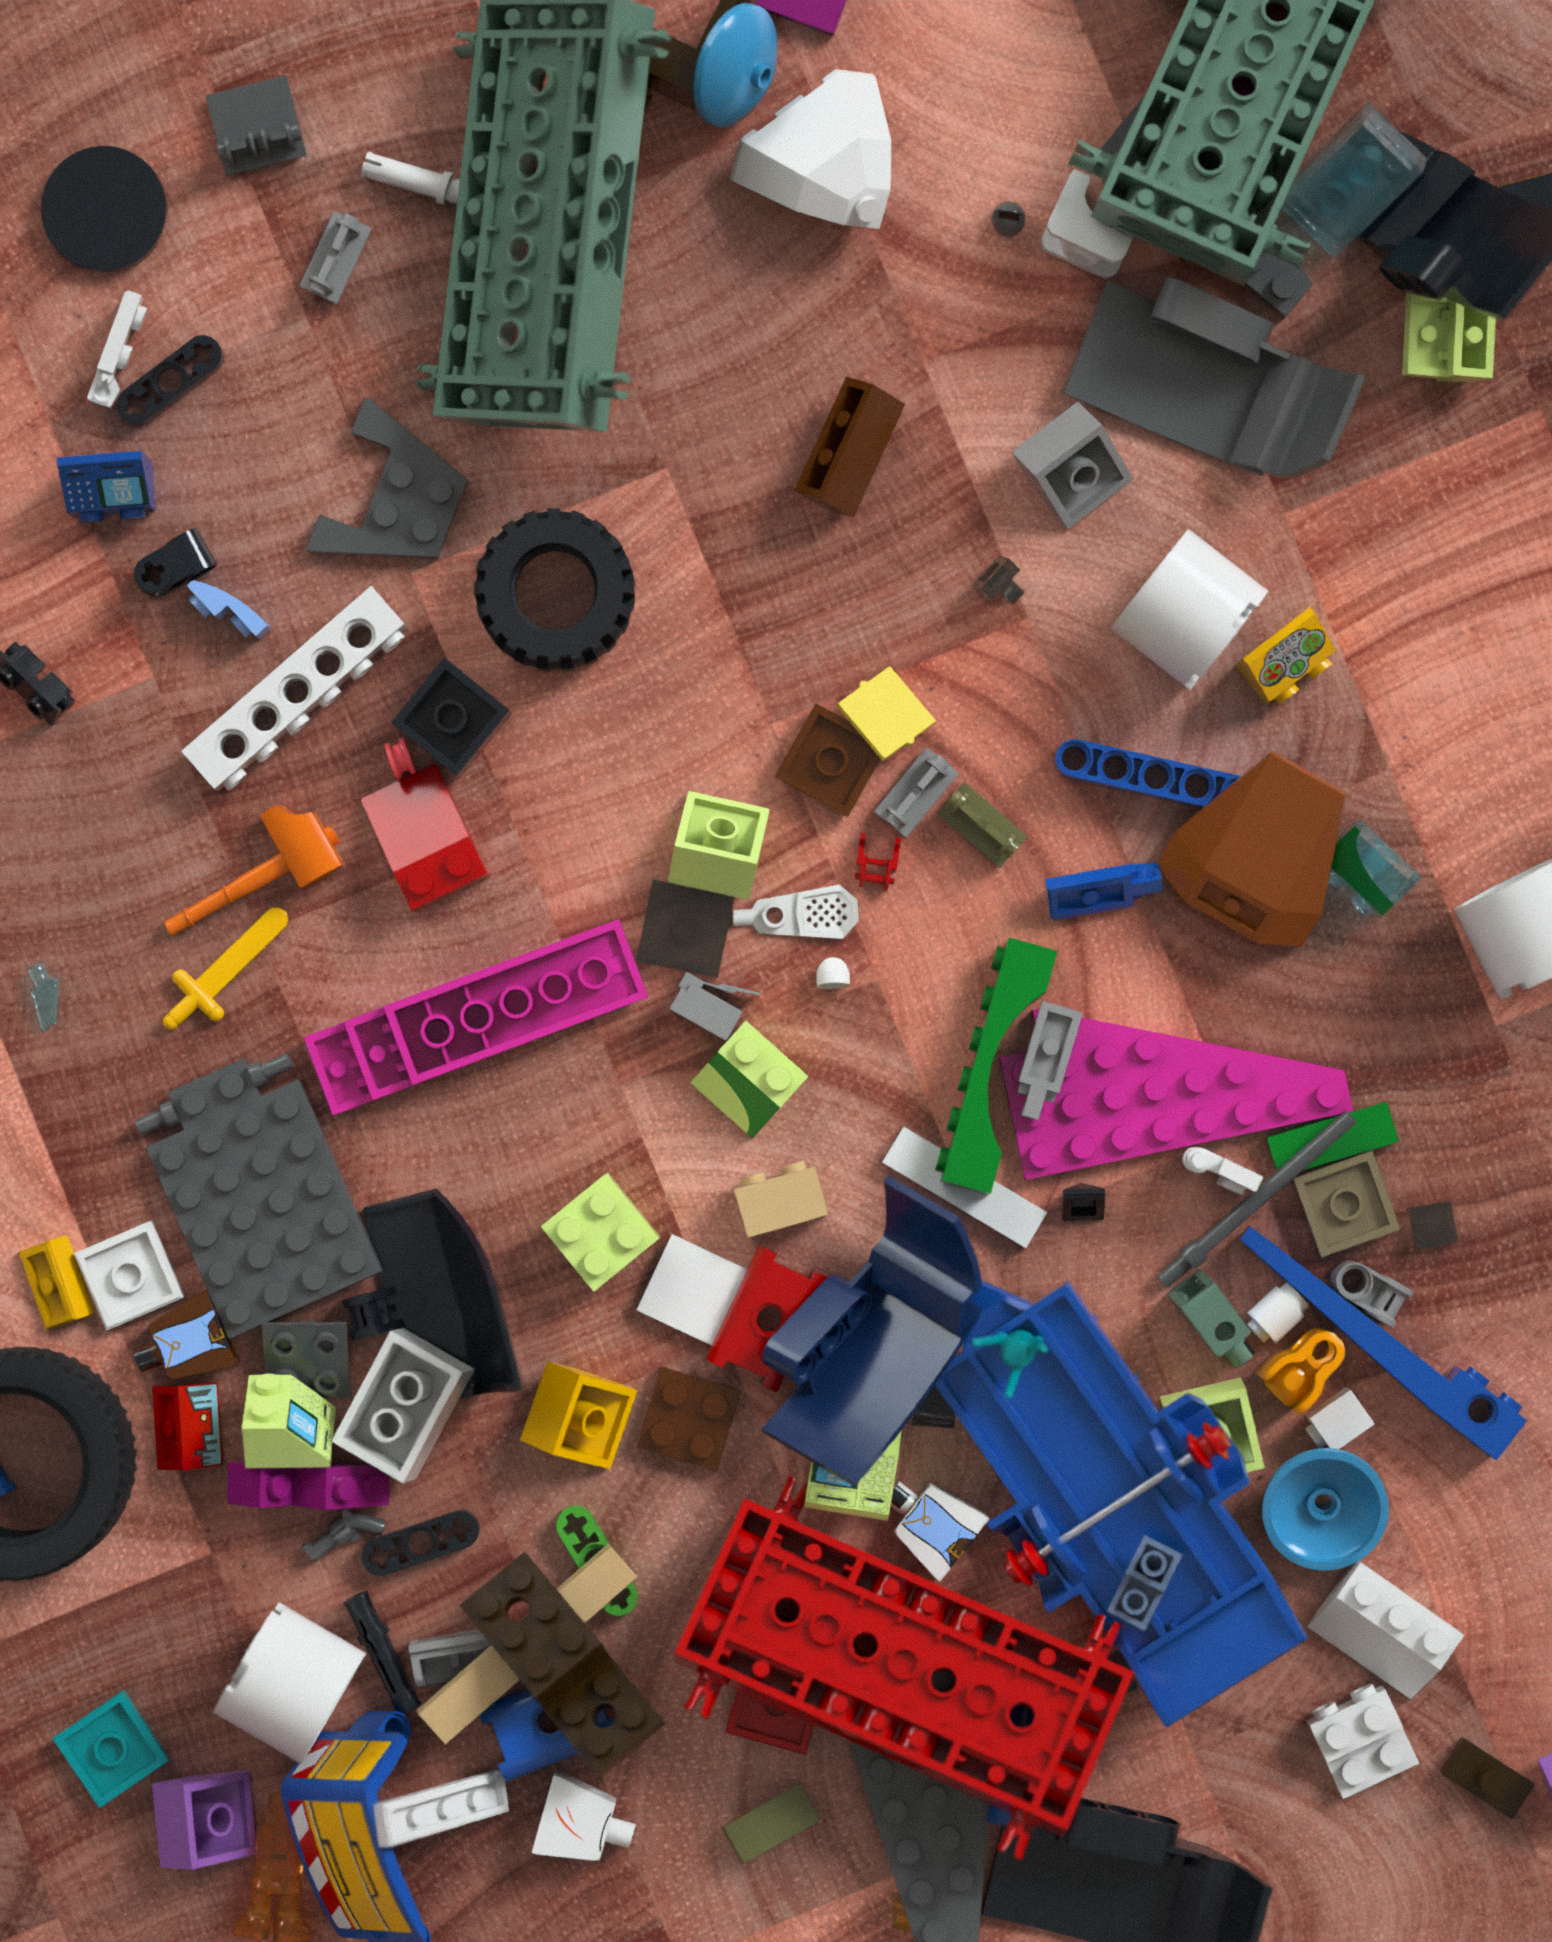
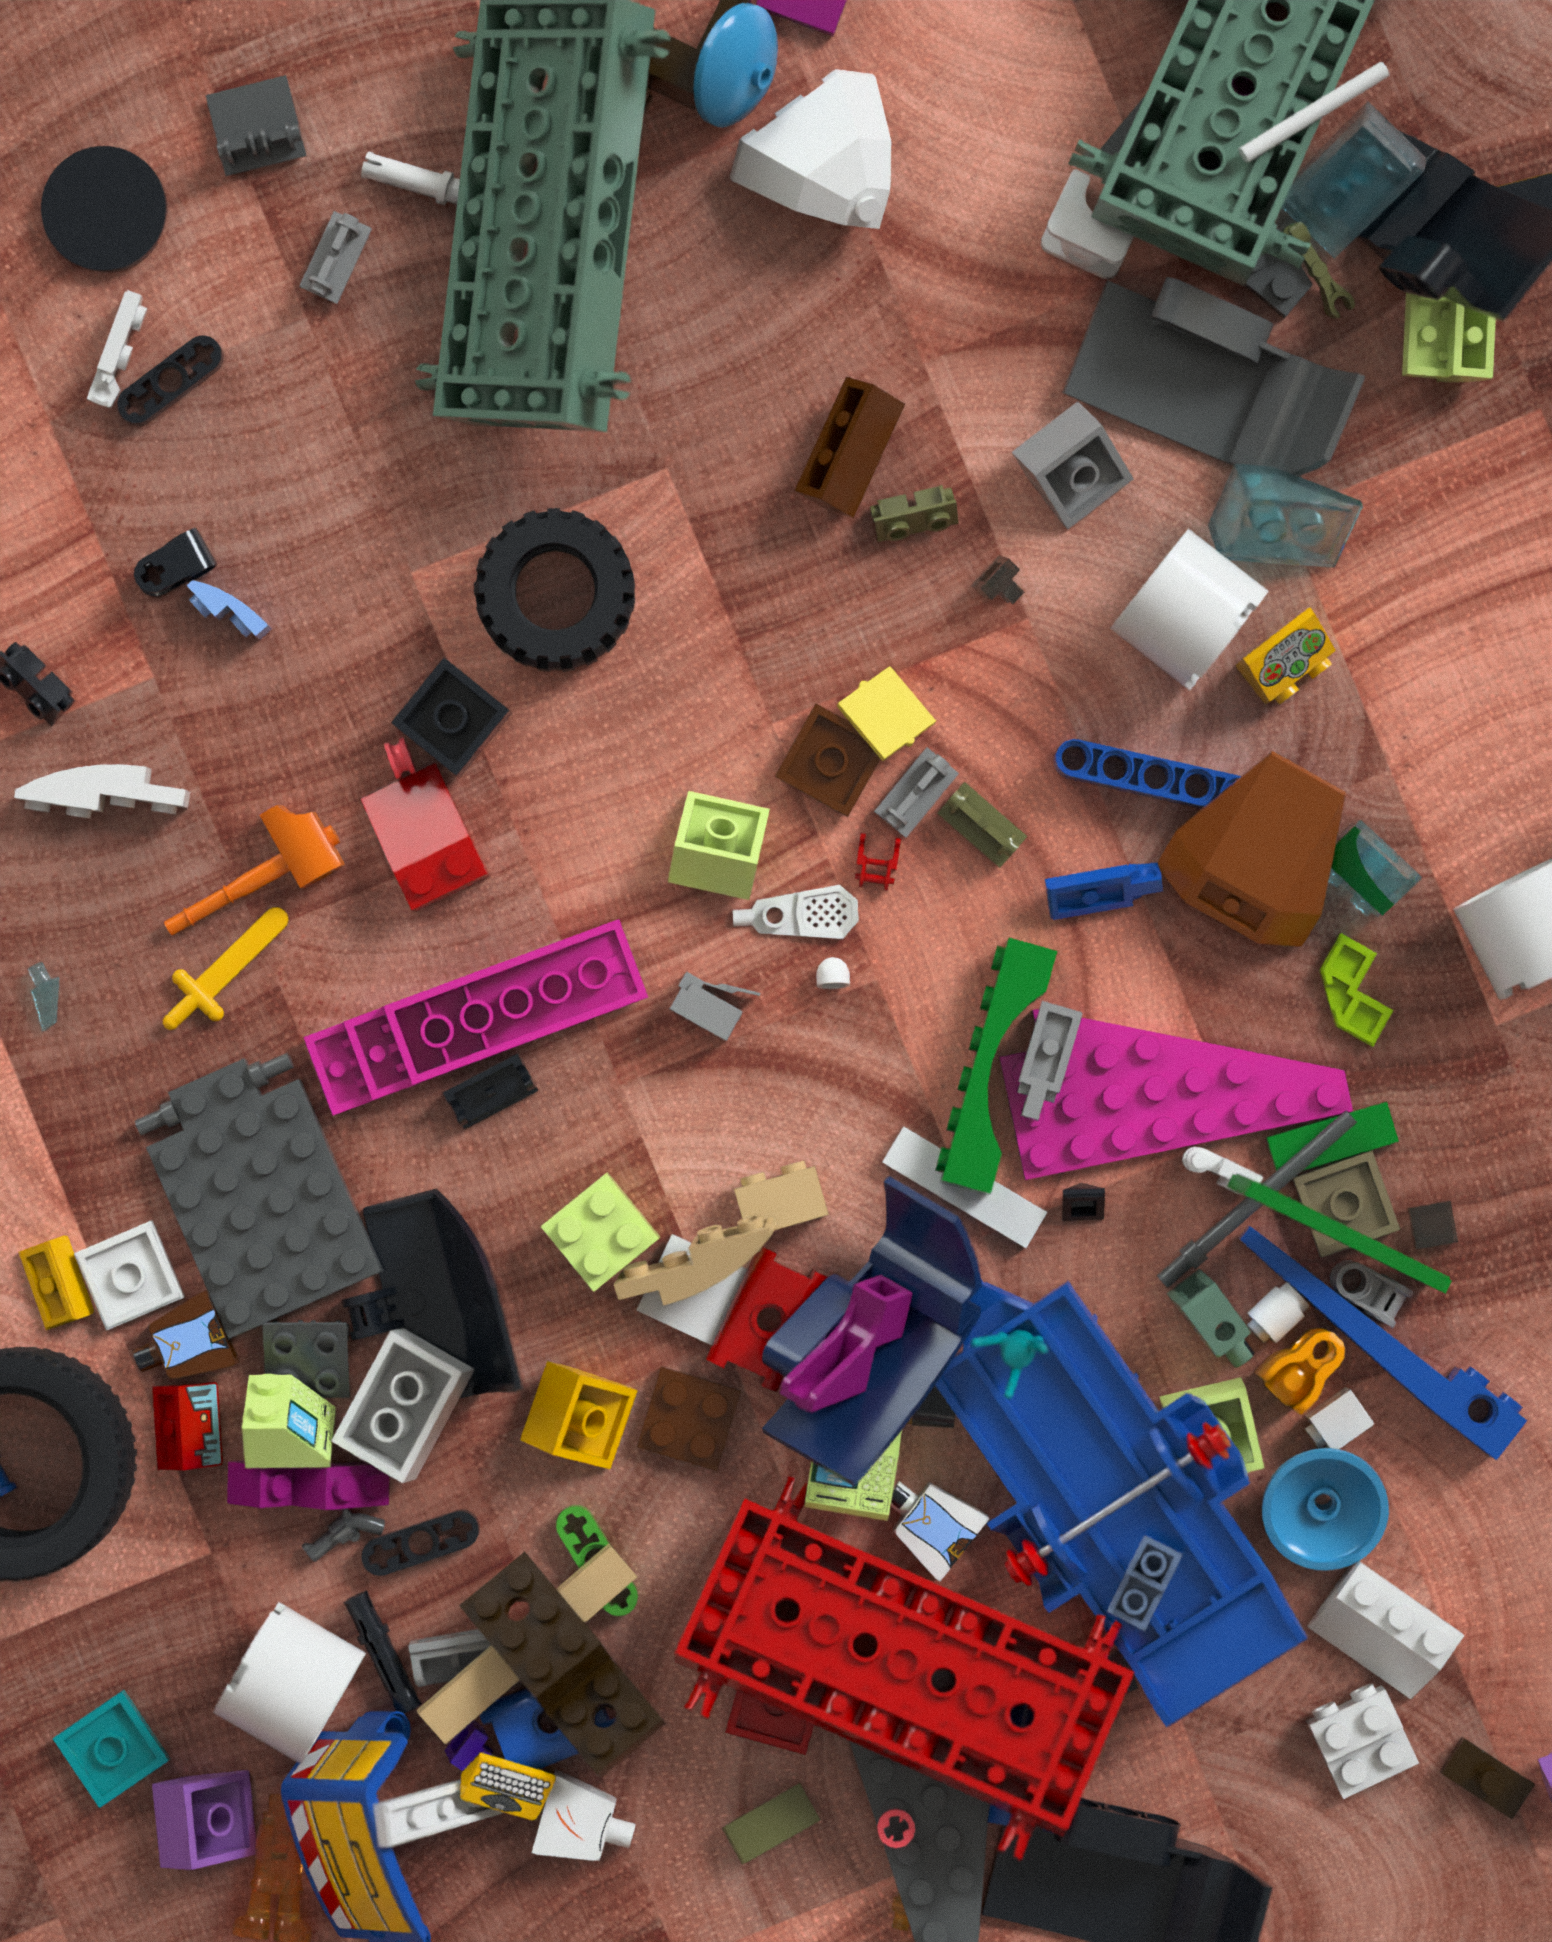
(86, 787): none -> white slope
(107, 485): blue slope -> none
(207, 749): white brick -> none
(410, 504): dark grey wing -> none
(468, 1745): none -> dark purple tile
(491, 1091): none -> black hinge
(506, 1786): none -> slope
(685, 928): clear smoke plate -> none
(711, 1259): none -> tan slope
(749, 1079): yellowish green slope -> none
(844, 1359): none -> magenta arch
(884, 1822): none -> coral bush
(896, 520): none -> olive hinge
(1006, 226): dark grey hinge -> none
(1281, 518): none -> clear light blue slope
(1314, 112): none -> white bar
(1318, 270): none -> olive piece
(1339, 1232): none -> green tile
(1341, 977): none -> lime tile

